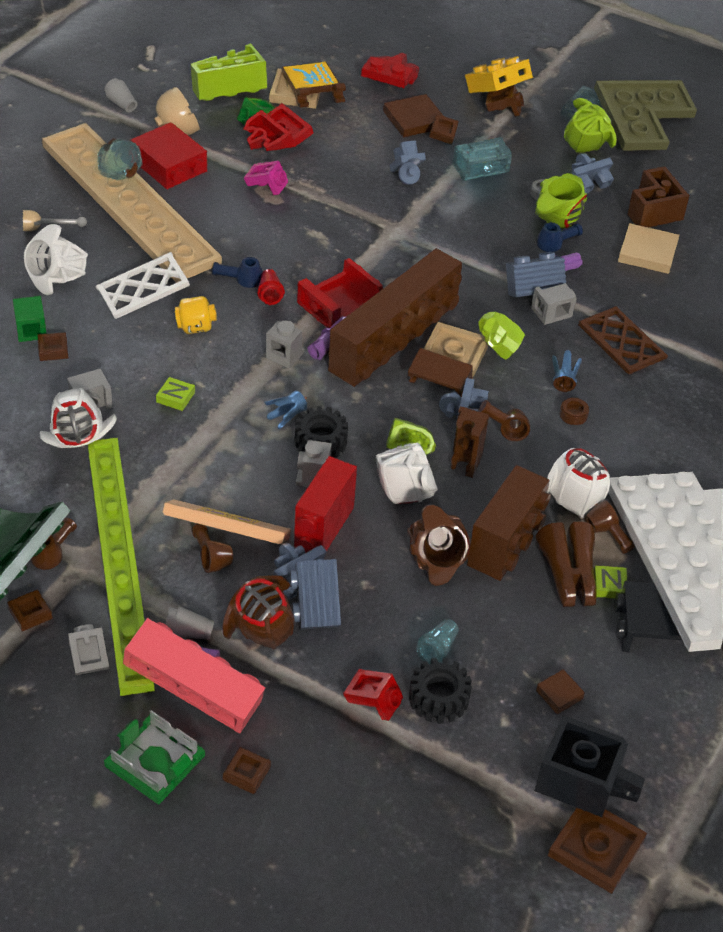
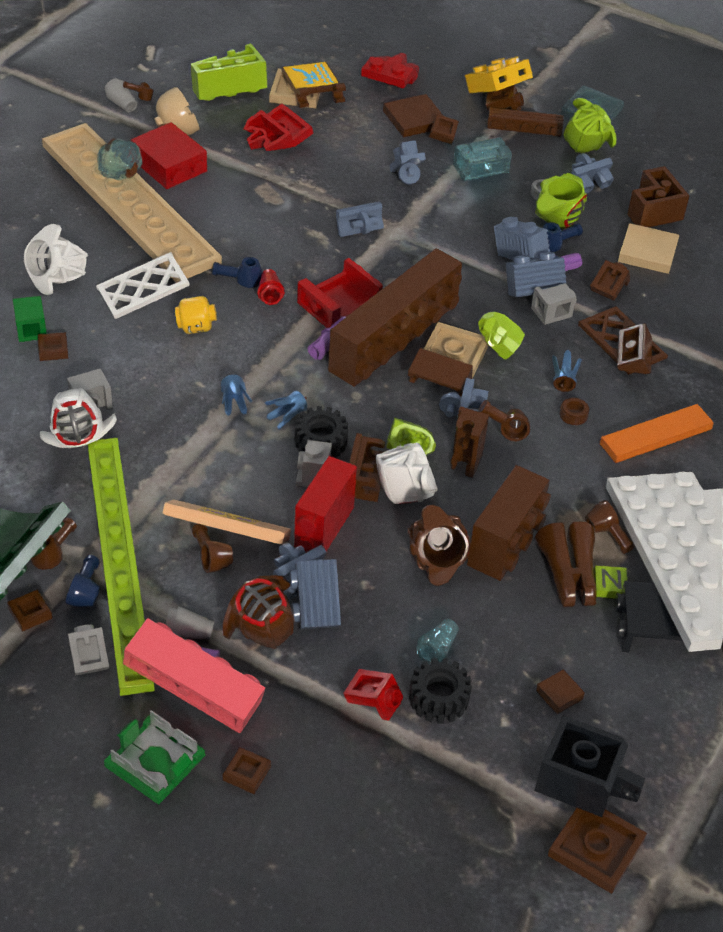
(33, 221): hinge -> none
(83, 590): none -> dark blue bar
(145, 92): none -> reddish brown hand
(175, 393): lime tile -> none
(234, 387): none -> flat silver piece
(251, 107): green bracket -> none
(267, 173): dark pink bracket -> none
(285, 336): light grey brick -> none
(359, 219): none -> sand blue hips
(367, 476): none -> reddish brown hinge
(520, 239): none -> sand blue brick
(525, 121): none -> reddish brown piece
(578, 486): white piece -> none
(610, 279): none -> reddish brown bracket
(635, 349): none -> reddish brown slope
(639, 105): olive plate -> none
(656, 433): none -> orange tile

